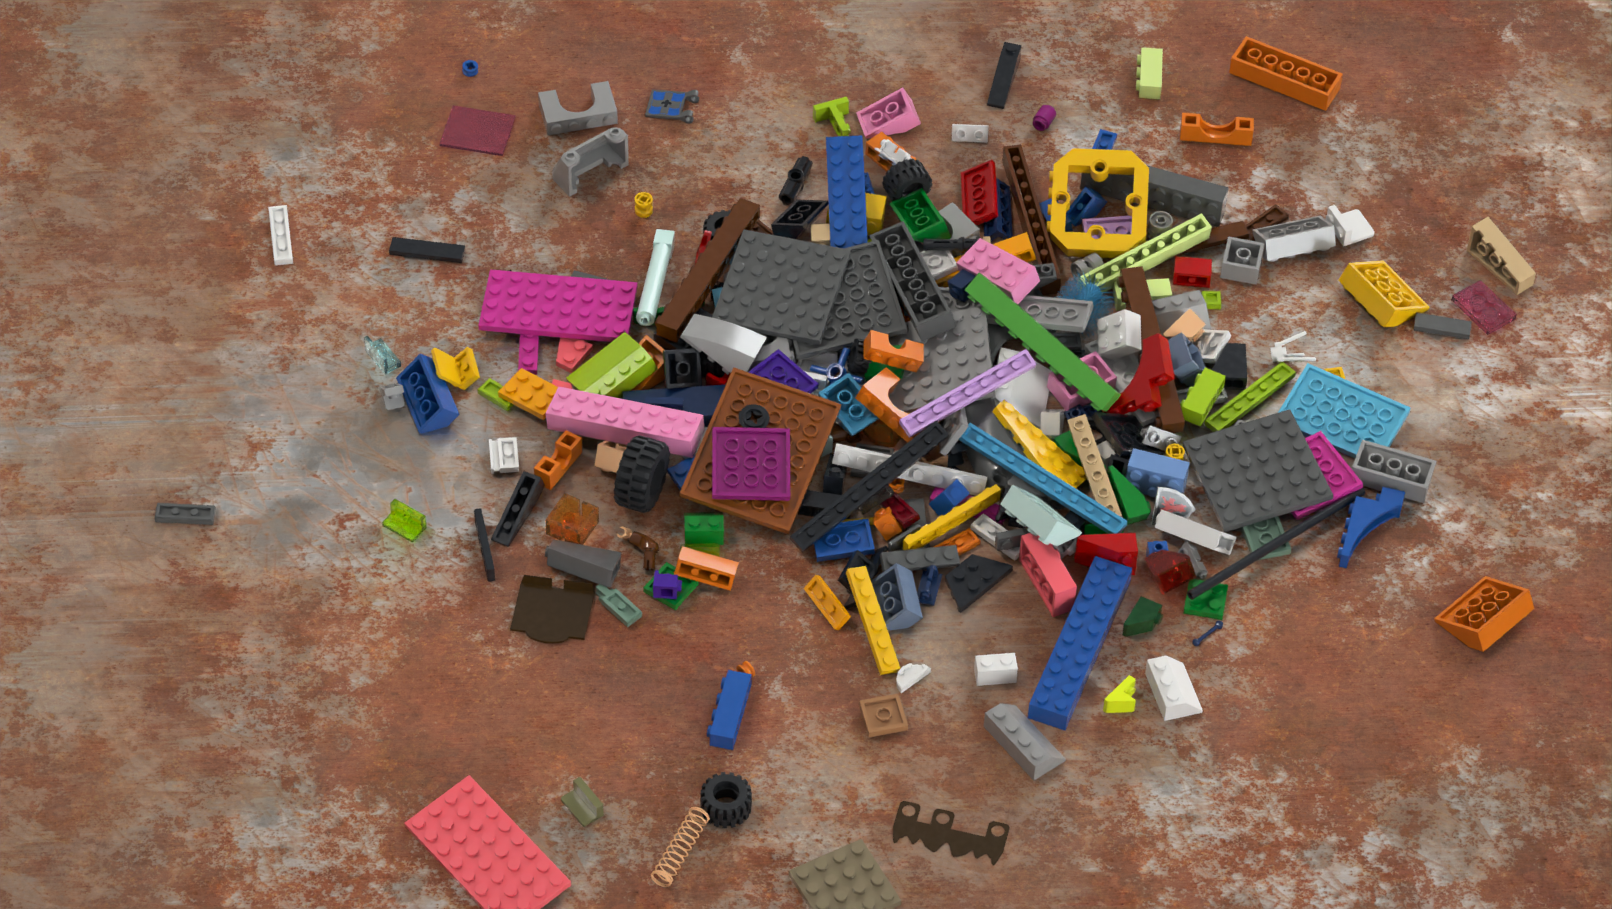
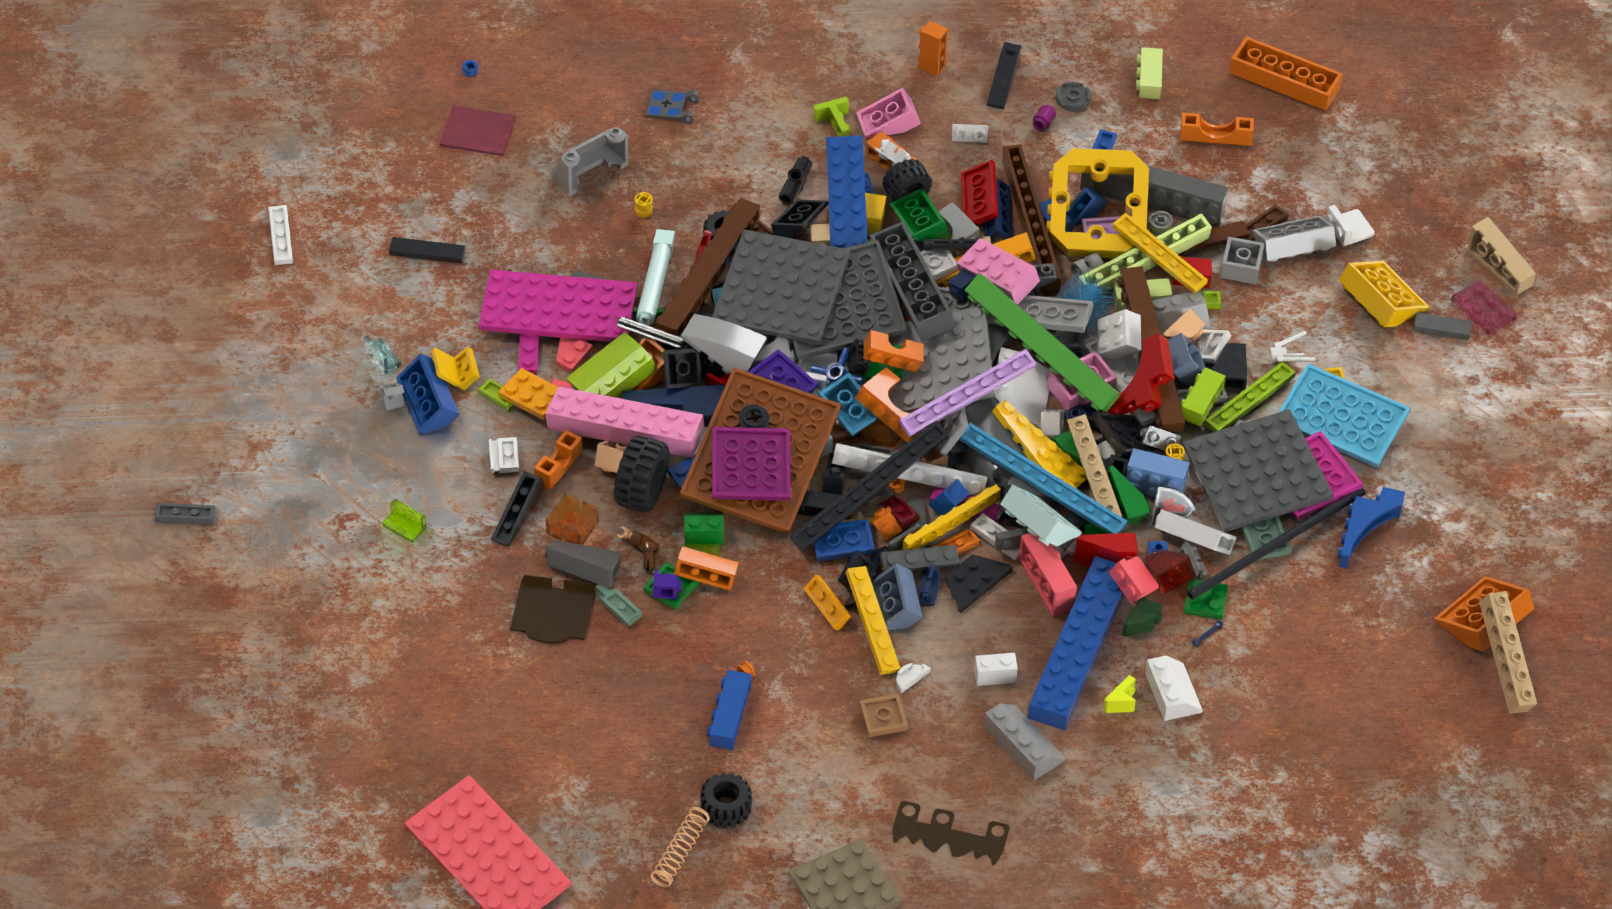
(484, 545): black tile -> none
(559, 120): light grey arch -> none
(583, 803): olive panel -> none
(650, 332): none -> axle
(933, 48): none -> orange brick
(1073, 96): none -> dark grey tile
(1133, 579): none -> coral bracket
(1160, 253): none -> yellow plate
(1395, 469): light grey slope -> none
(1508, 652): none -> tan brick

